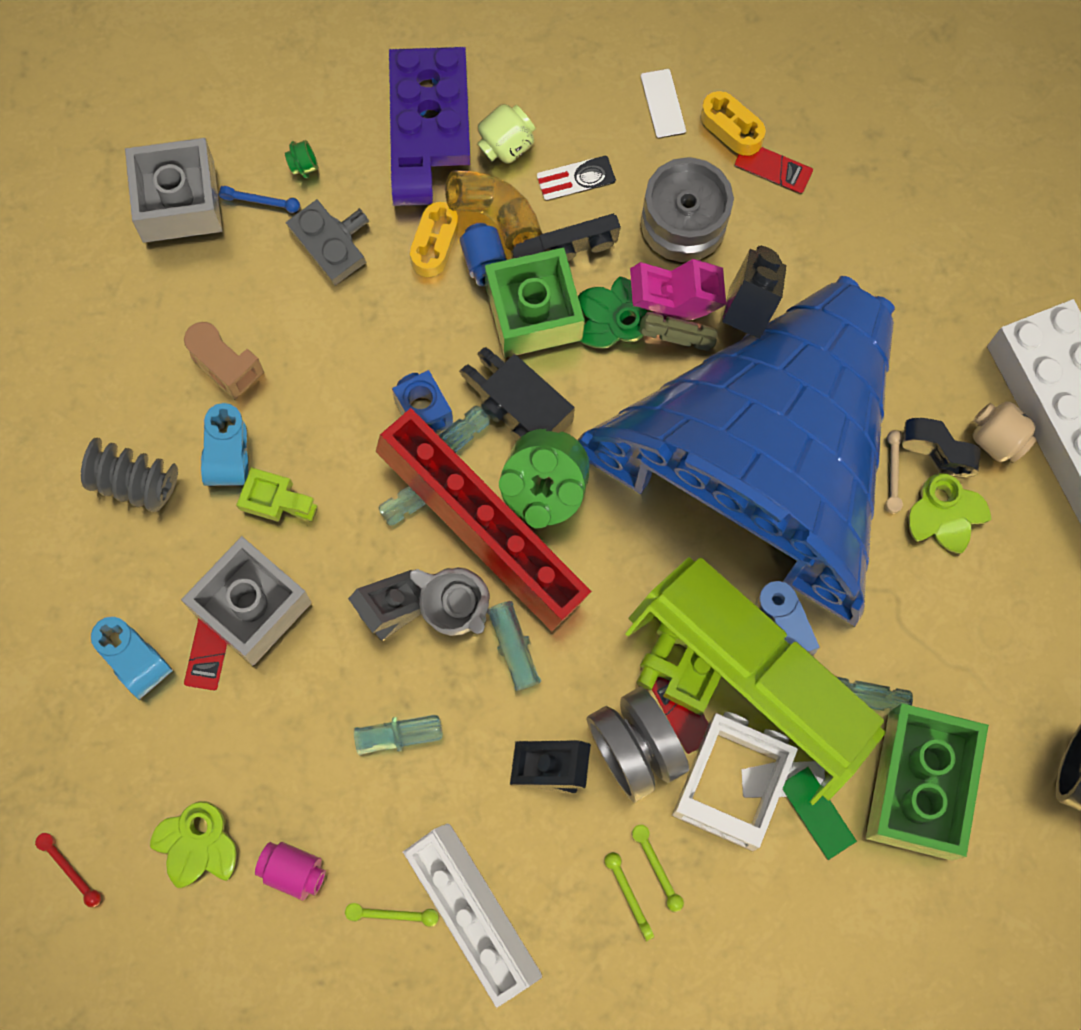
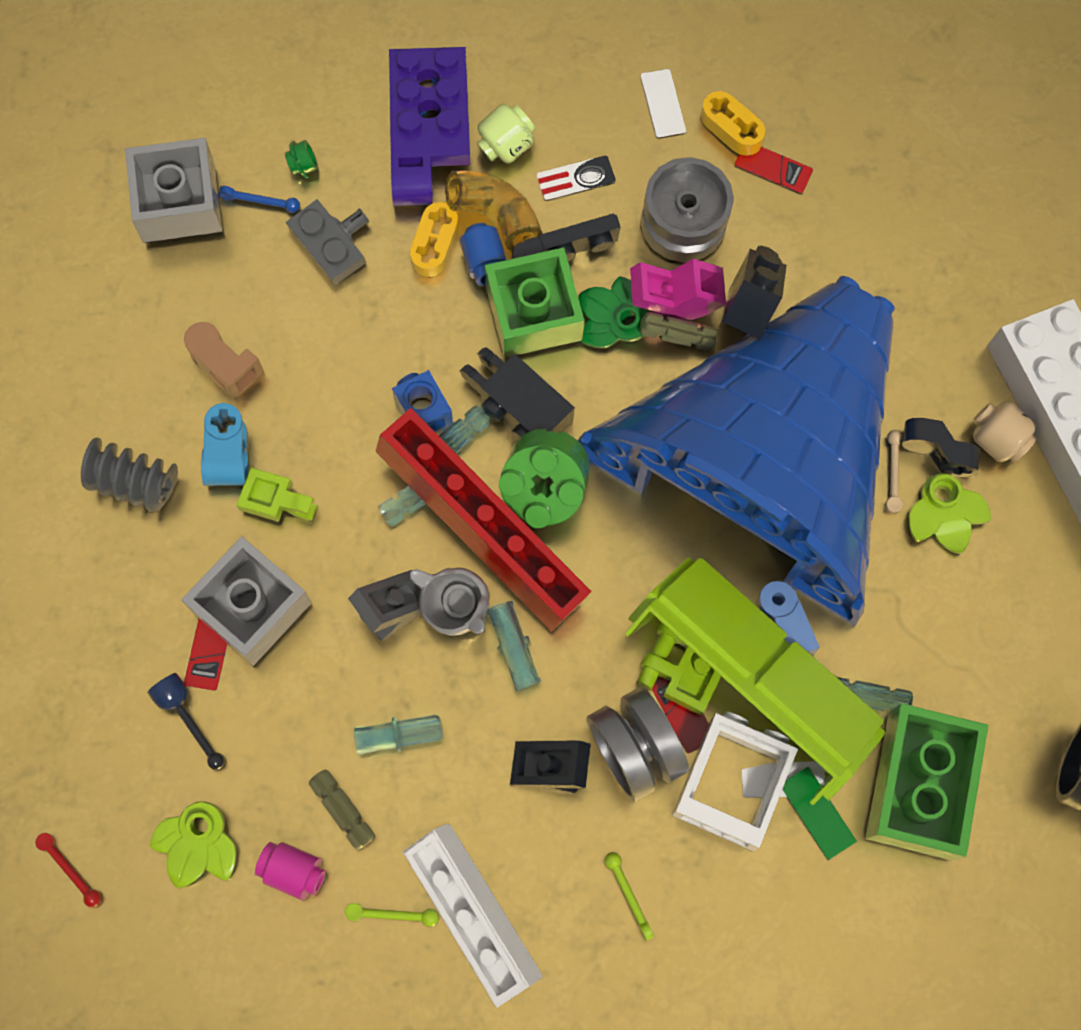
(133, 660): dark azure piece -> none
(170, 695): none -> hinge
(341, 809): none -> olive axle
(640, 835): lime hinge -> none

